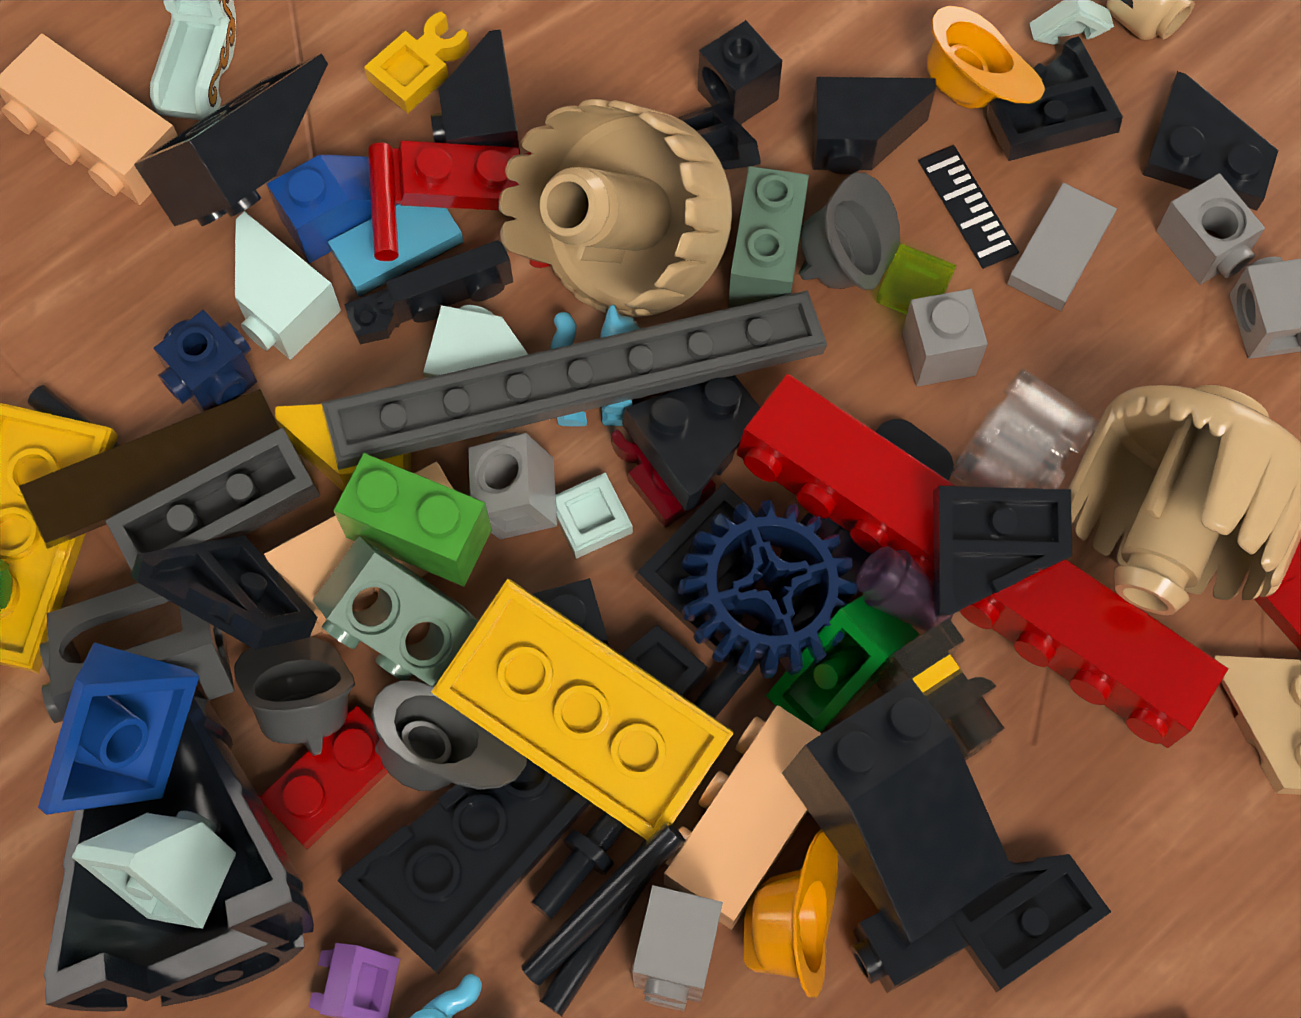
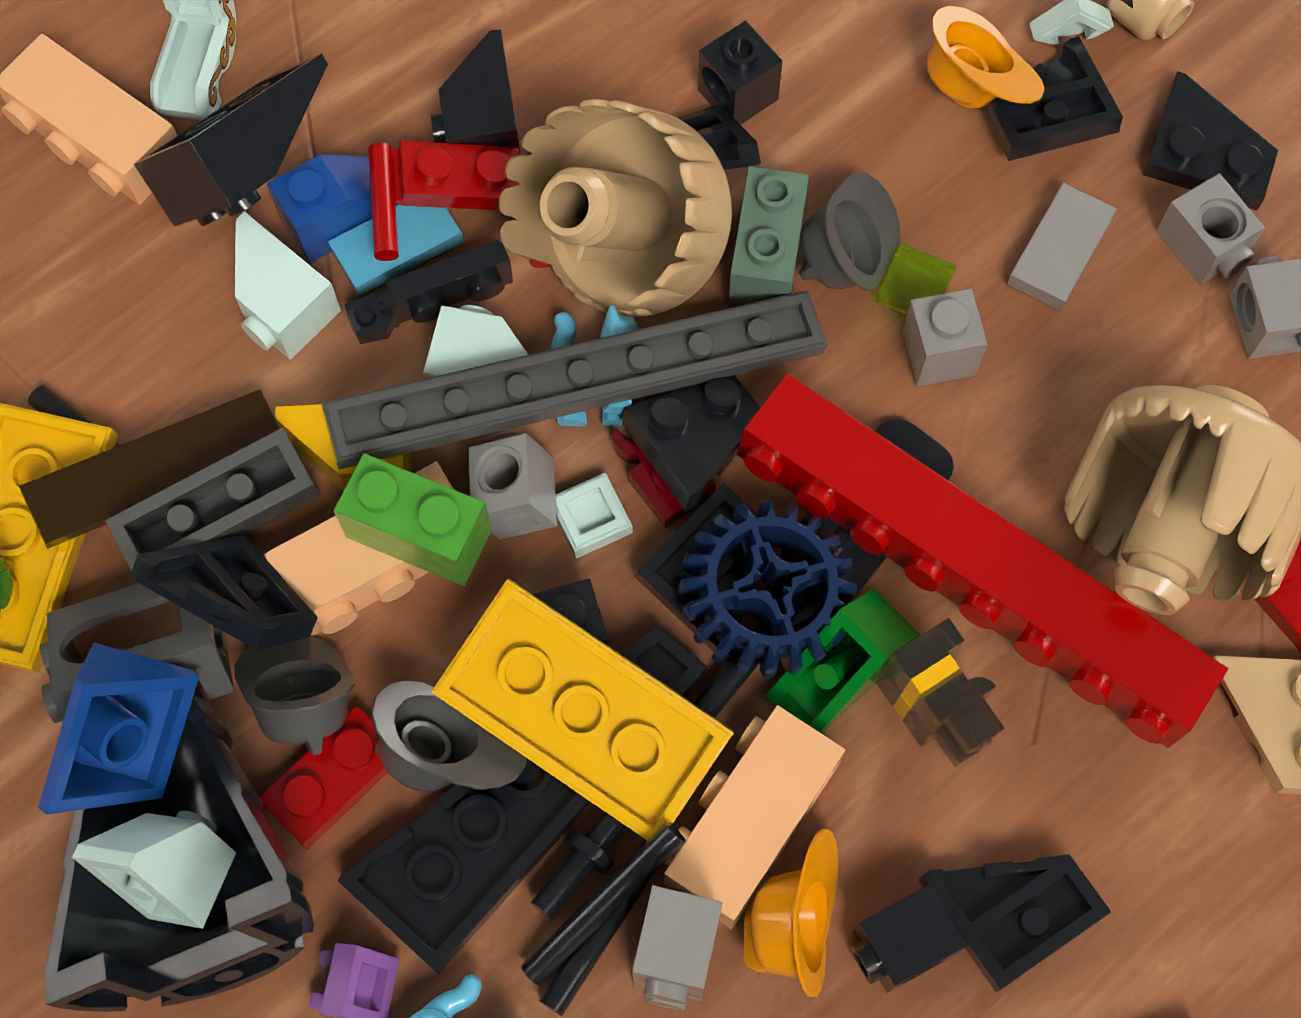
(205, 362): dark blue brick -> none
(401, 604): sand green brick -> none
(413, 67): yellow plate -> none
(865, 119): black slope -> none
(898, 587): cone -> none
(902, 810): black slope -> none
(968, 206): black sticker -> none
(994, 540): black wing -> none
(1025, 438): clear brick -> none

